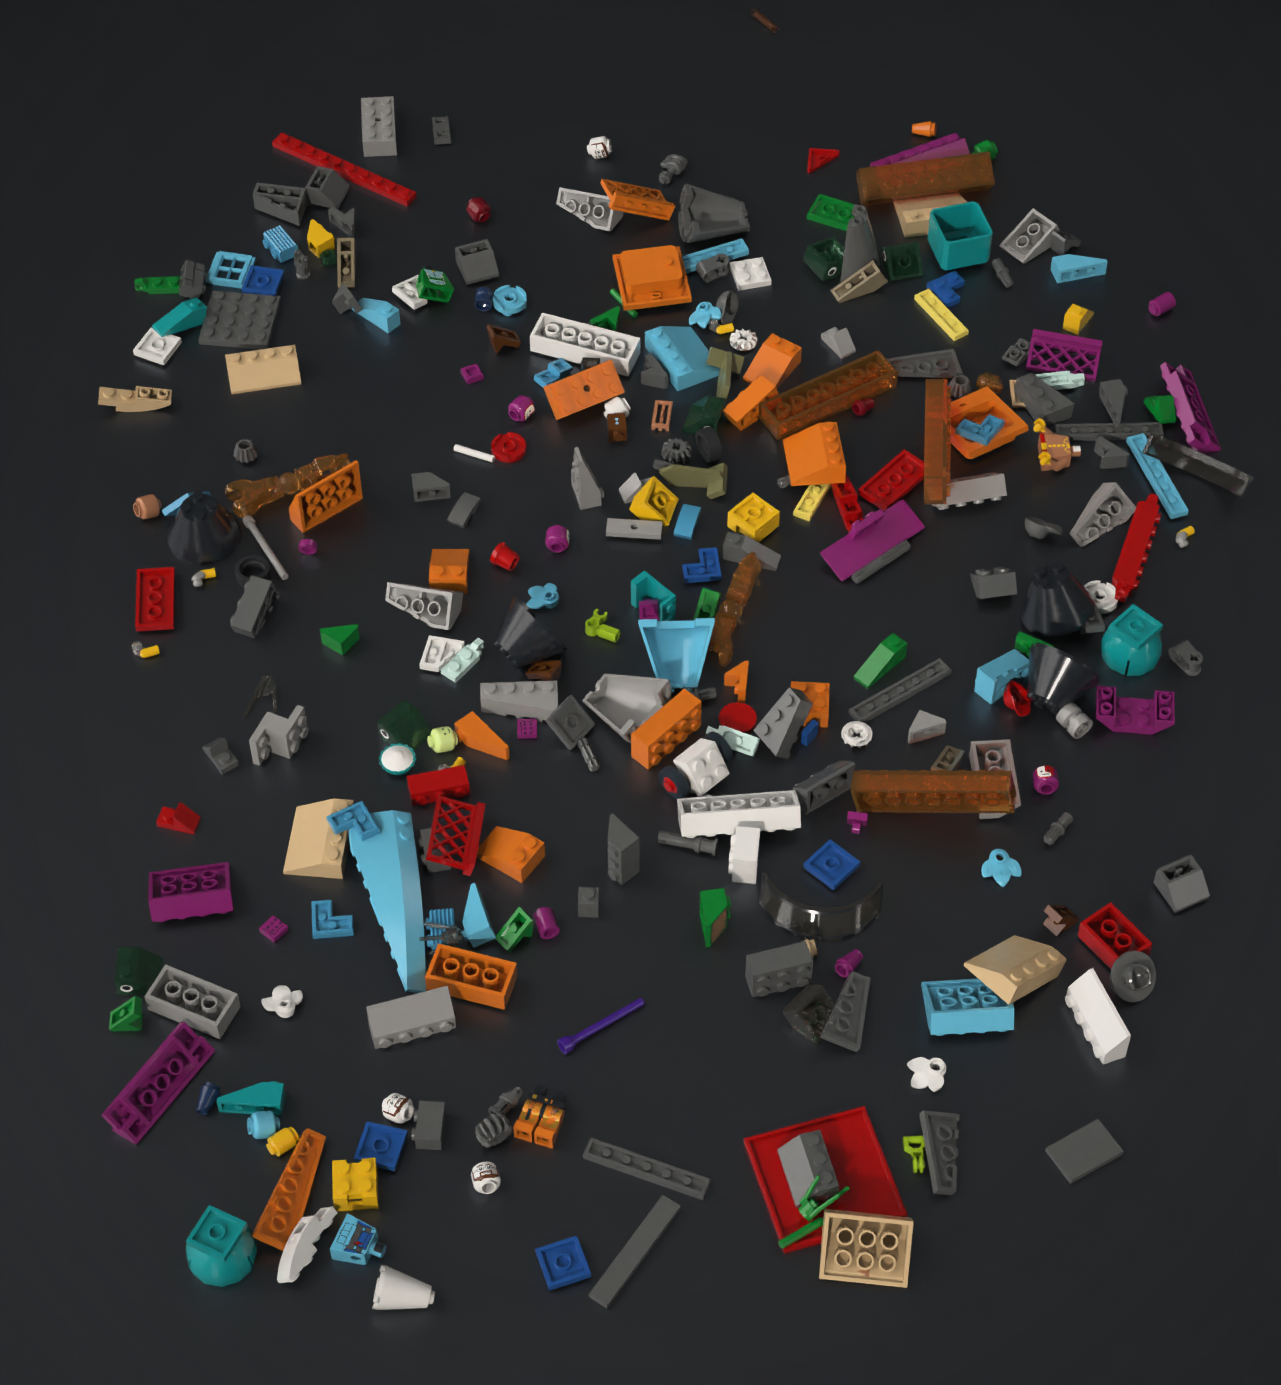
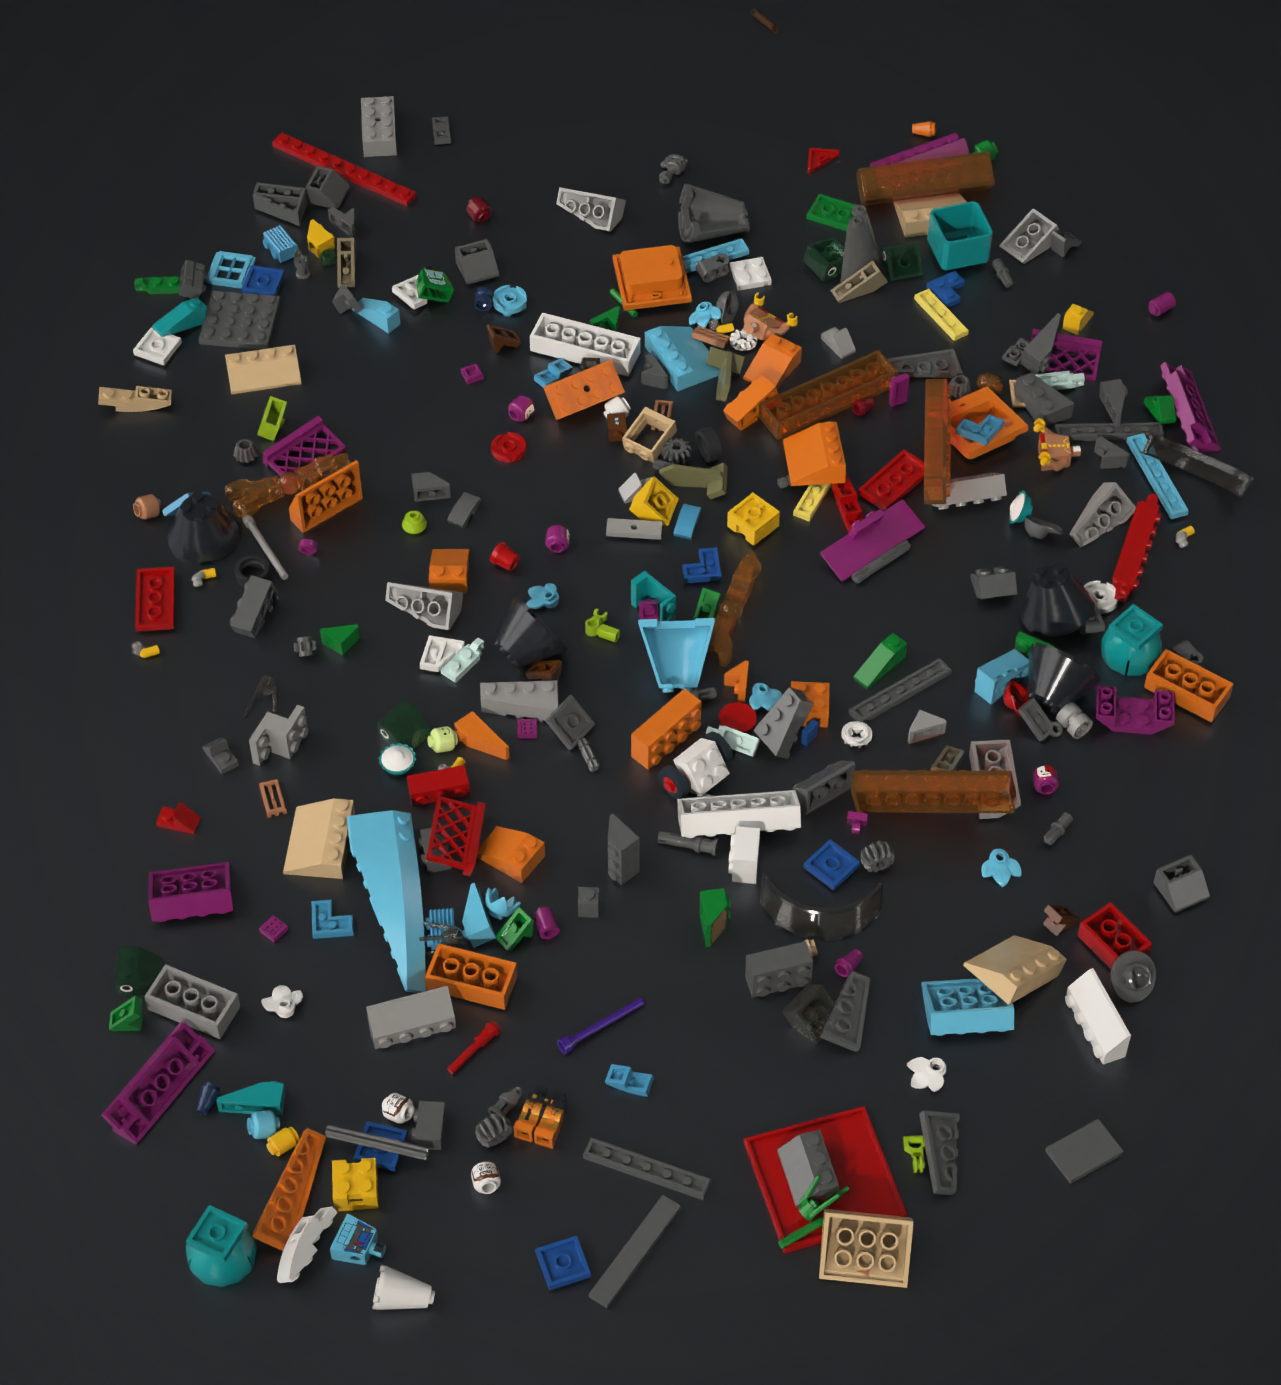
(272, 418): none -> lime brick
(275, 810): none -> nougat tile
(296, 439): none -> magenta fence
(305, 646): none -> dark grey gear
(354, 816): dark azure tile -> none
(377, 1142): none -> dark grey axle
(414, 522): none -> lime cone
(474, 453): white piece -> none
(480, 1040): none -> red pin
(500, 907): none -> medium azure piece
(584, 483): light grey wedge -> none
(599, 147): white head -> none
(626, 1080): none -> dark azure slope
(627, 701): light grey cone -> none
(637, 200): orange fence -> none
(656, 420): none -> tan window
(705, 413): clear green slope -> none
(710, 337): none -> nougat tile
(739, 546): dark grey slope -> none
(763, 324): none -> nougat torso
(764, 696): none -> medium azure plate
(877, 856): none -> dark grey gear
(899, 389): none -> magenta tile
(1020, 508): none -> piece
(1038, 351): none -> dark grey slope
(1038, 721): none -> dark grey hinge
(1076, 267): medium azure slope -> none
(1192, 685): none -> orange brick

